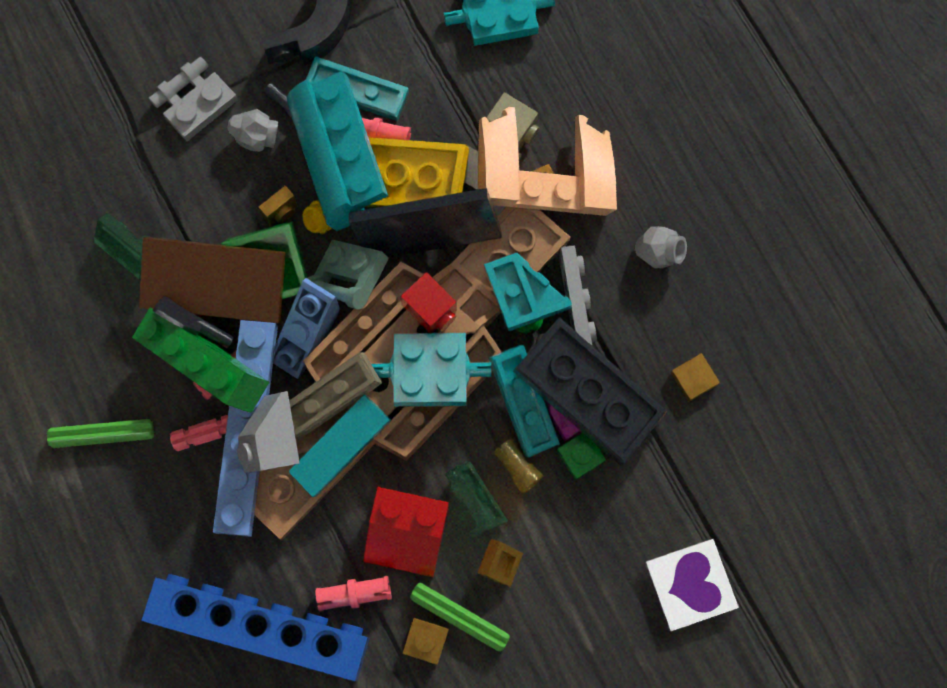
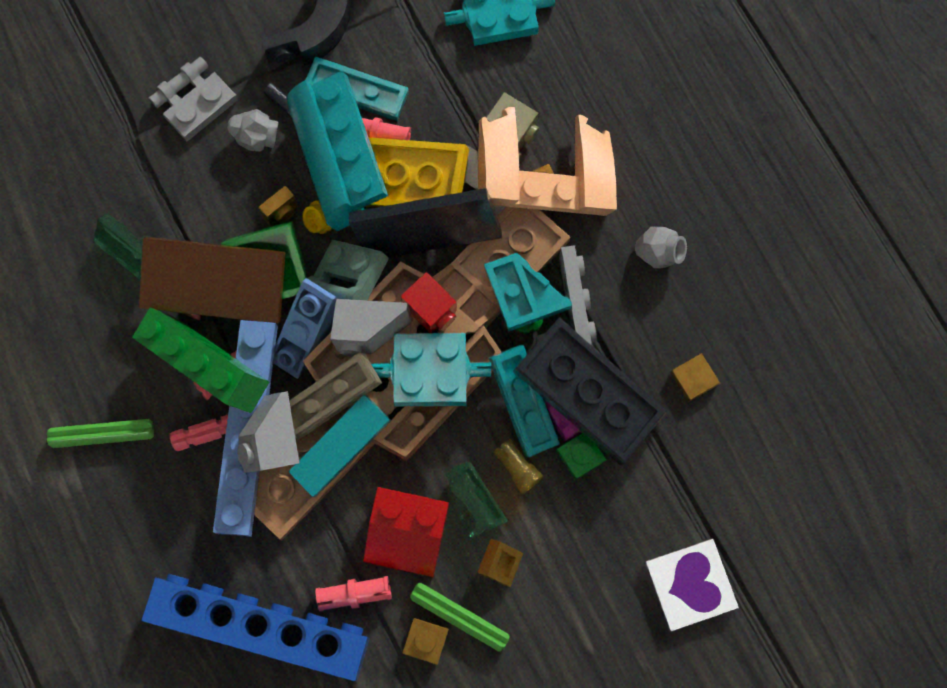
(188, 321): black piece -> none
(366, 324): none -> light grey slope

